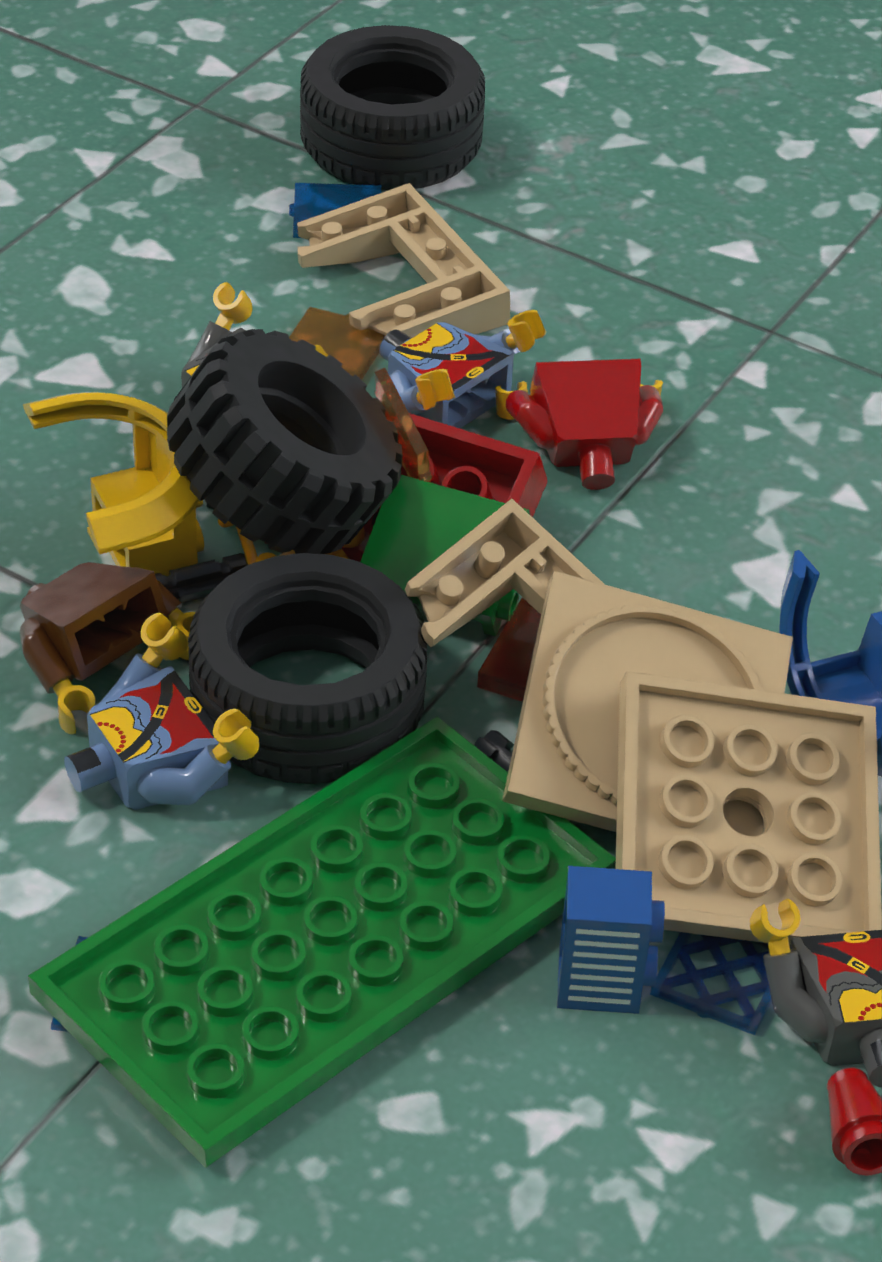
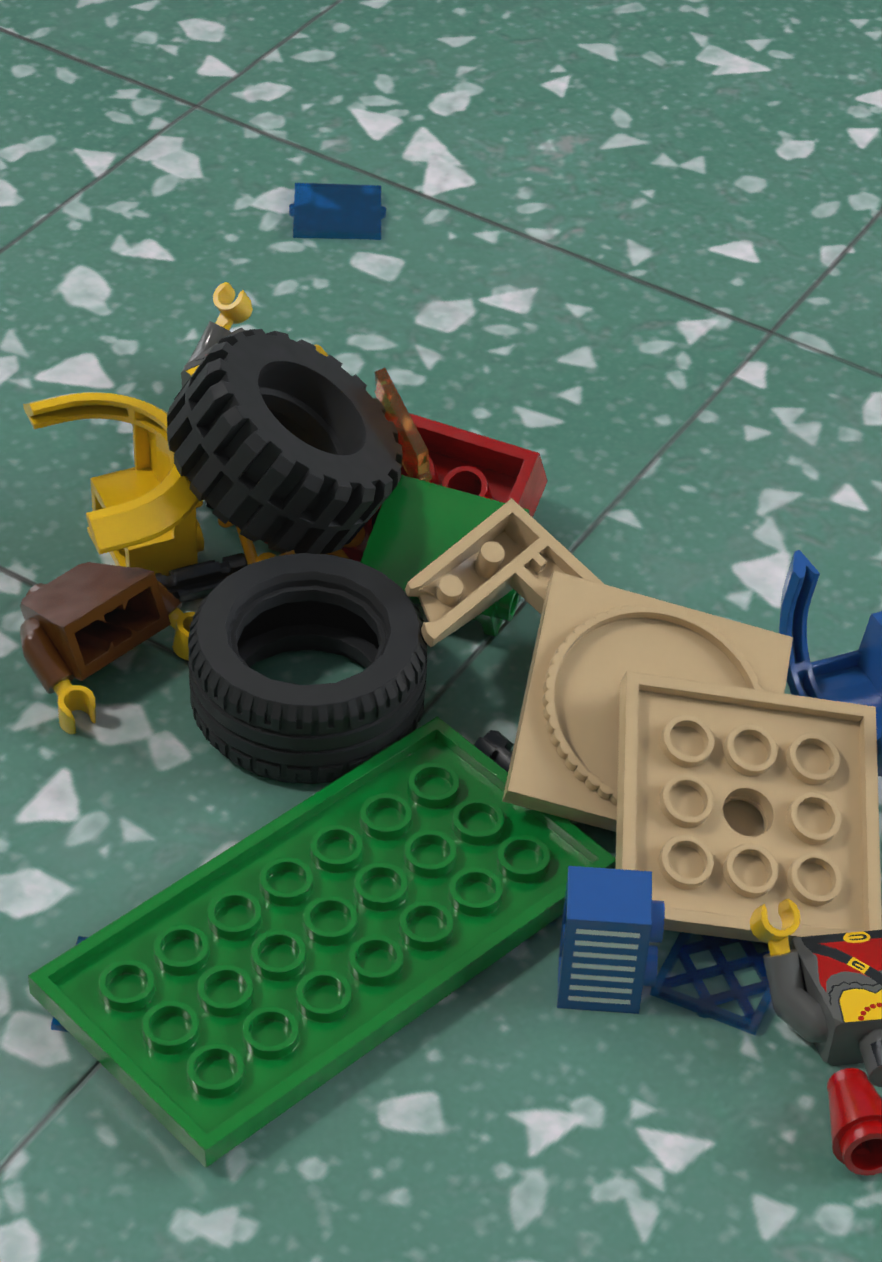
(154, 733): torso -> none
(340, 339): clear orange piece -> none
(392, 106): black tyre -> none
(401, 221): tan wedge -> none
(454, 373): torso -> none
(510, 659): clear red tile -> none
(585, 413): red torso -> none

